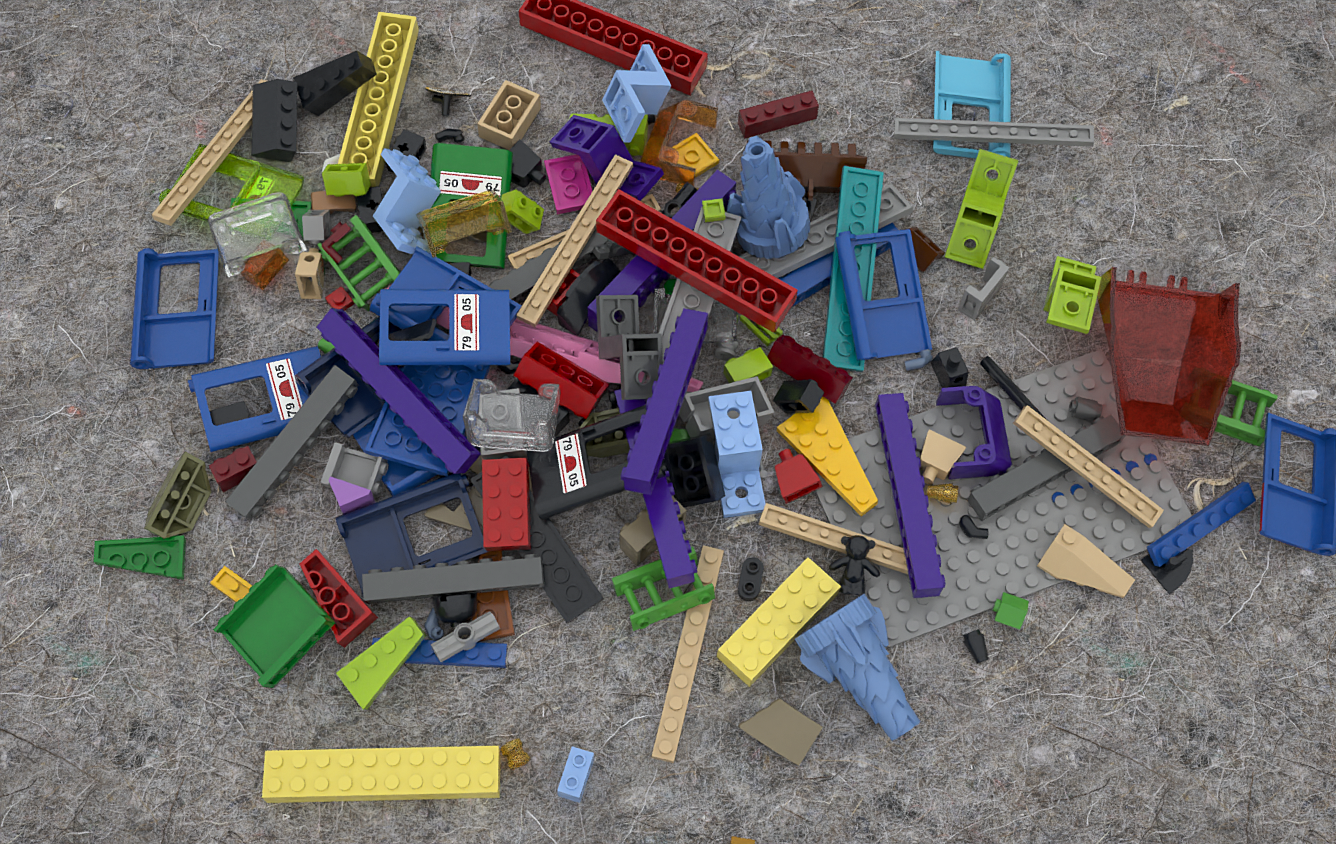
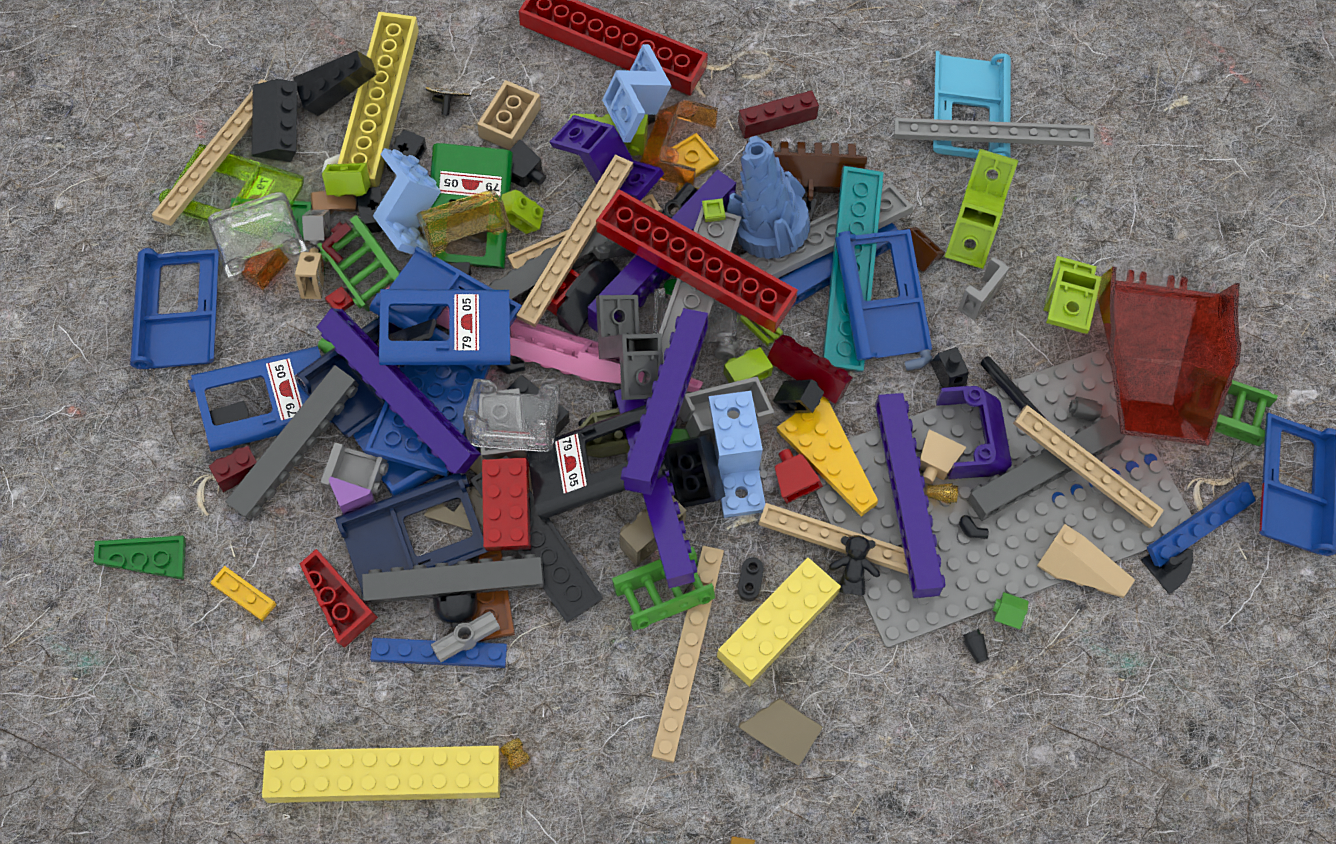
(179, 498): olive wedge -> none
(274, 625): green panel -> none
(376, 666): lime wedge -> none
(432, 626): sand blue arm -> none
(449, 133): black arm -> none
(568, 183): dark pink plate -> none
(575, 774): light blue brick -> none
(578, 387): red brick -> none
(853, 650): medium blue cone -> none

